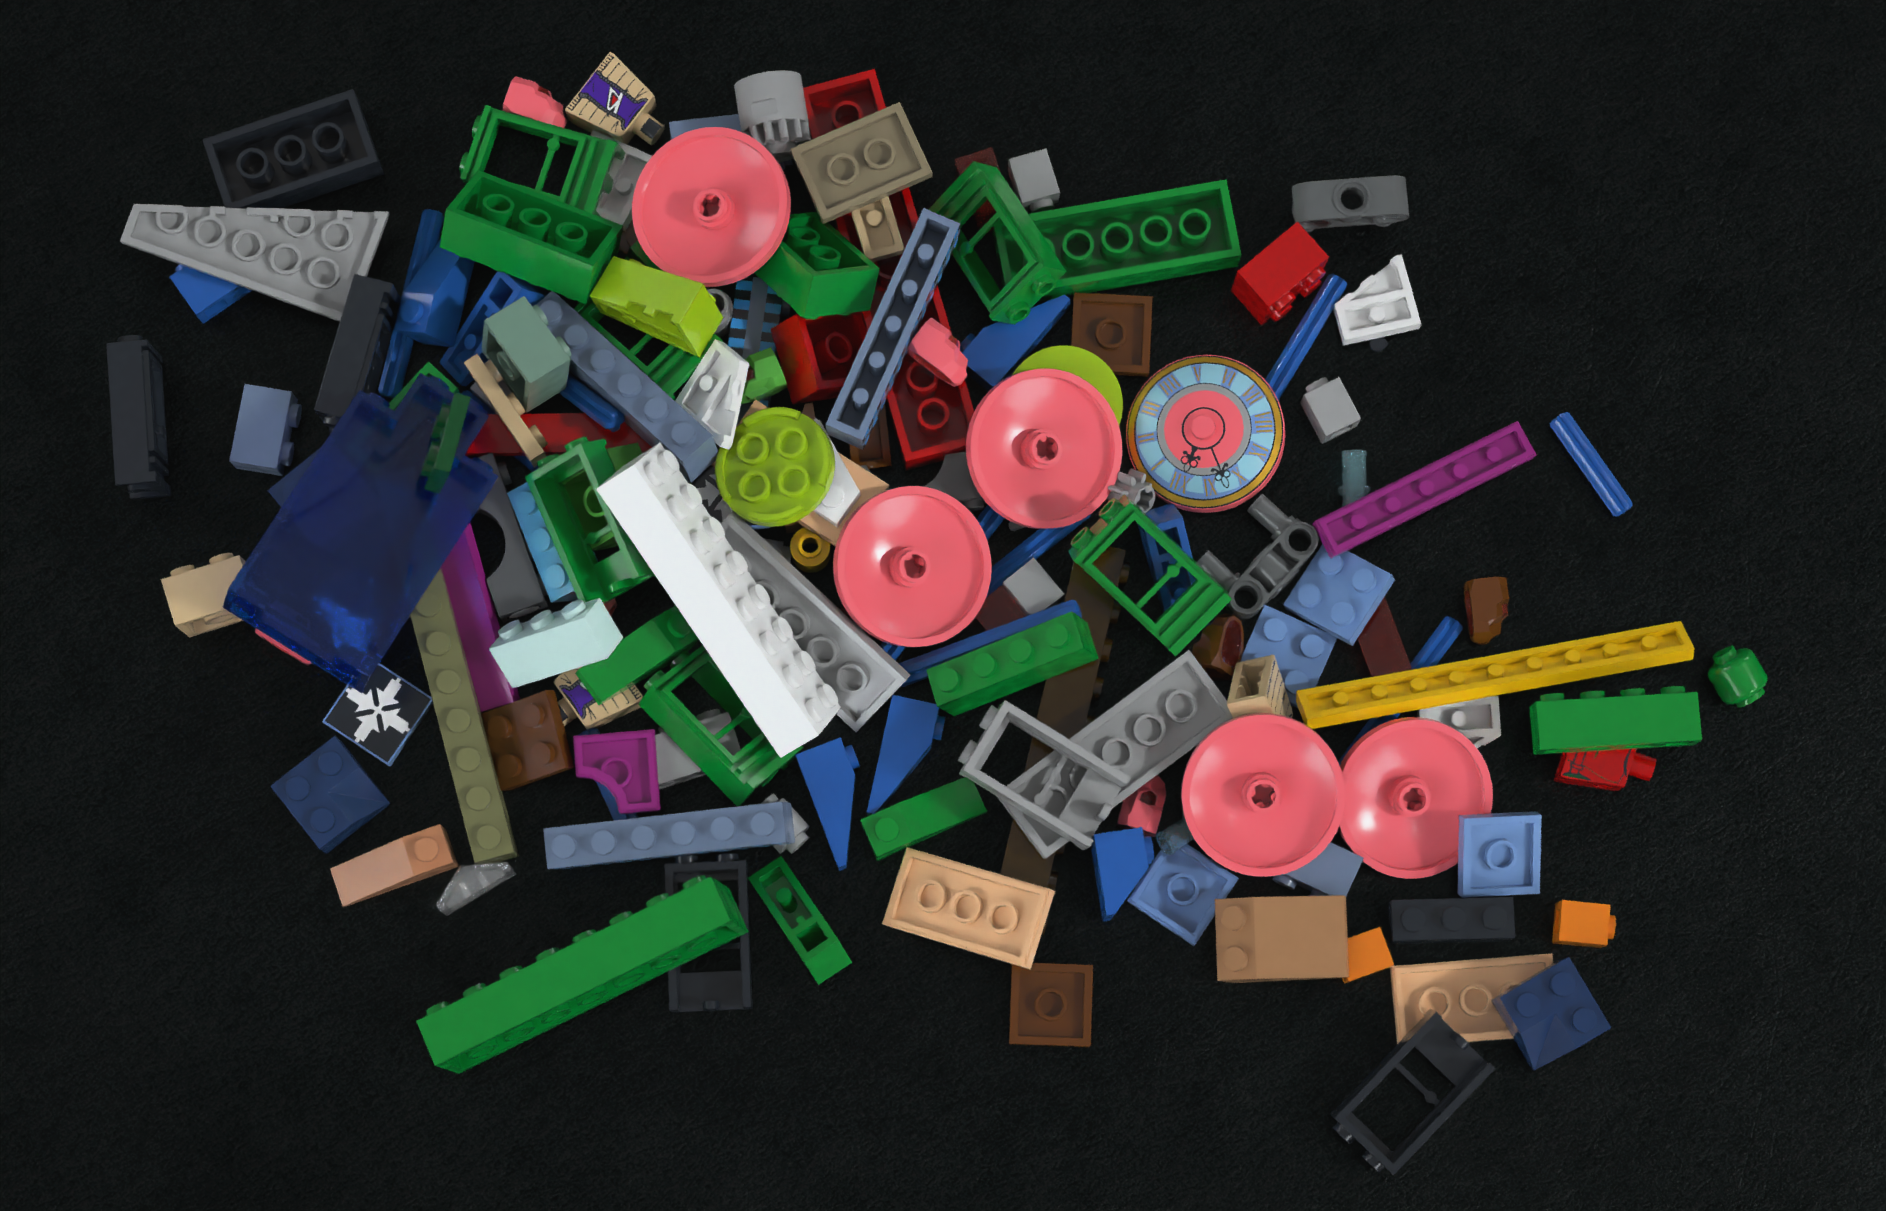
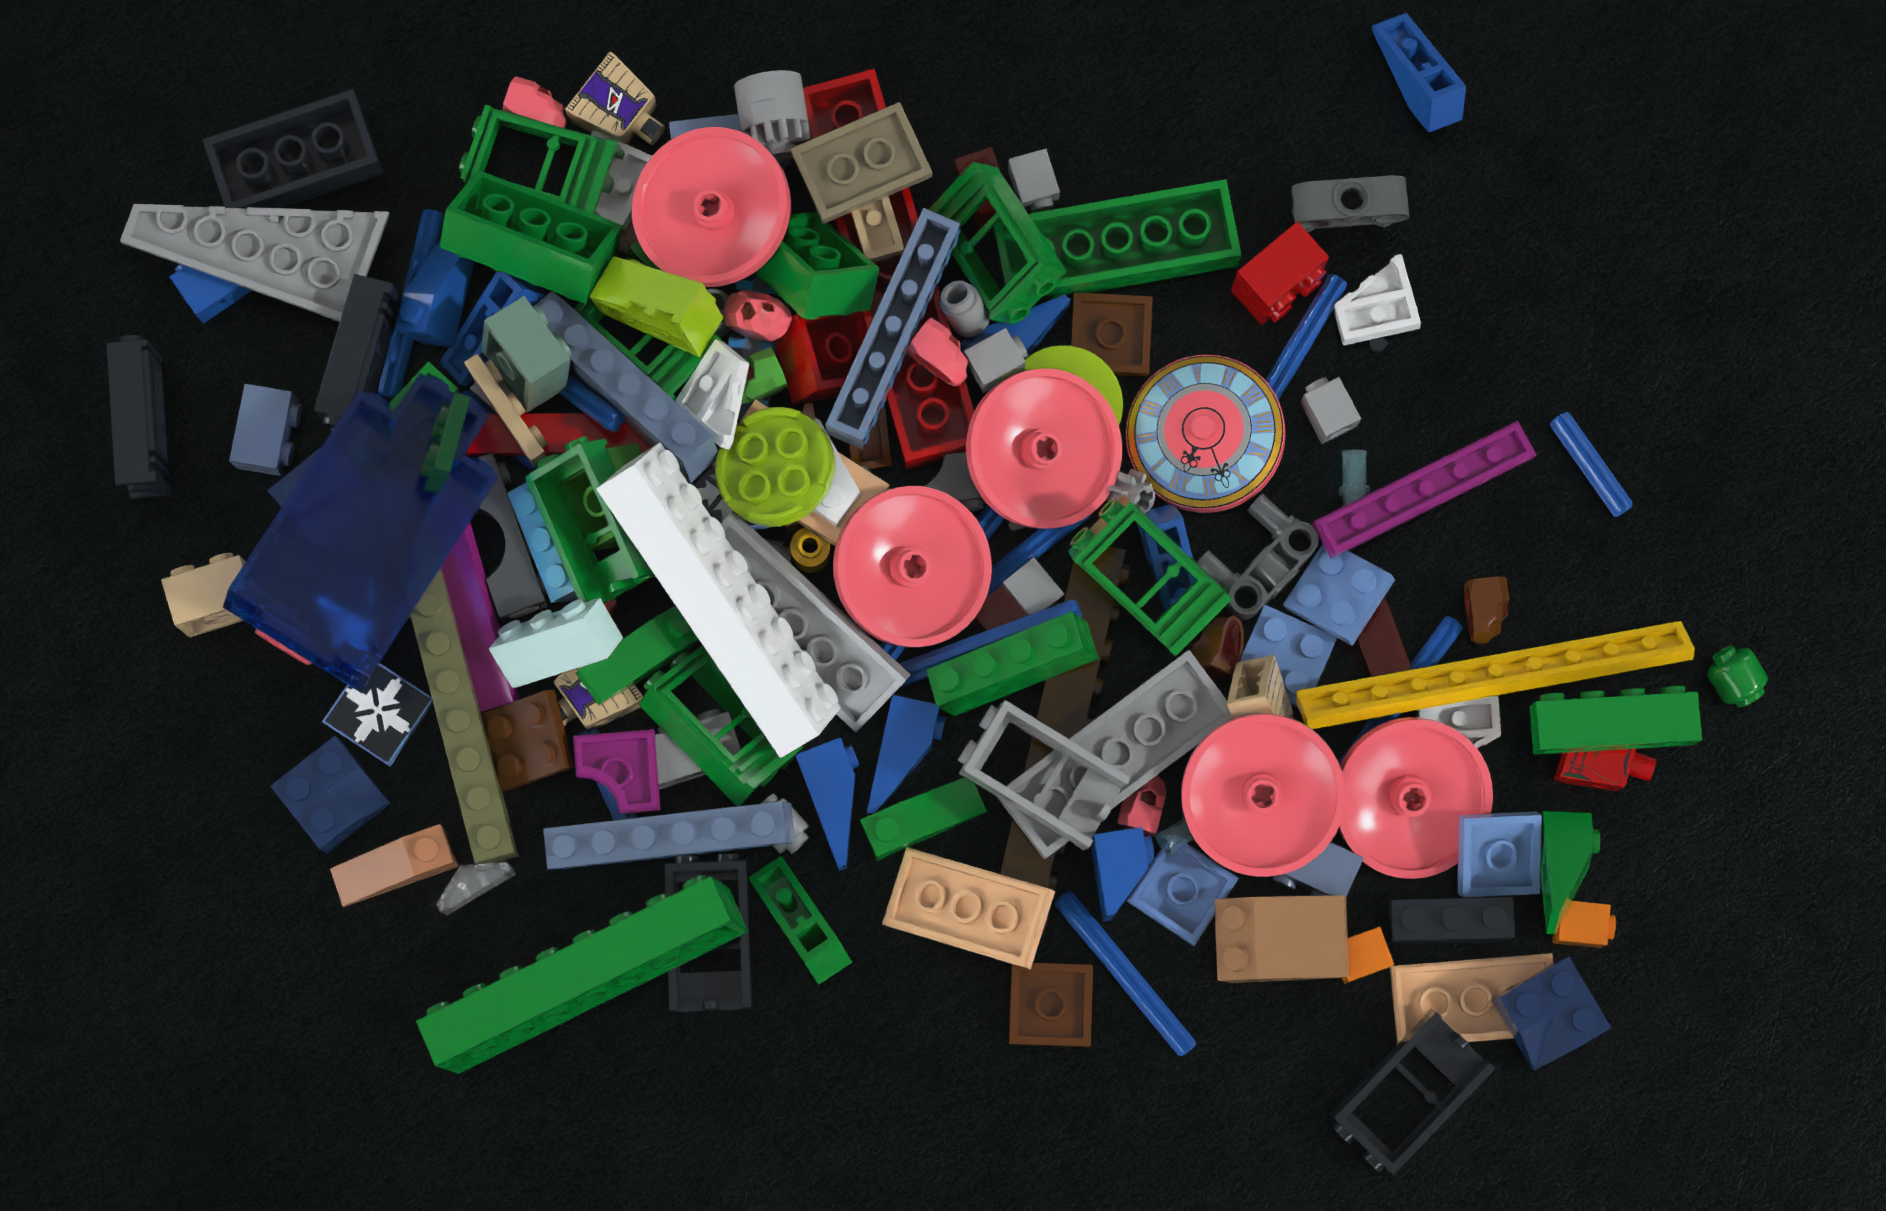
(757, 315): none -> coral rock
(964, 309): none -> light grey brick
(996, 359): none -> light grey brick
(1125, 973): none -> blue axle
(1422, 74): none -> blue slope
(1565, 859): none -> green slope

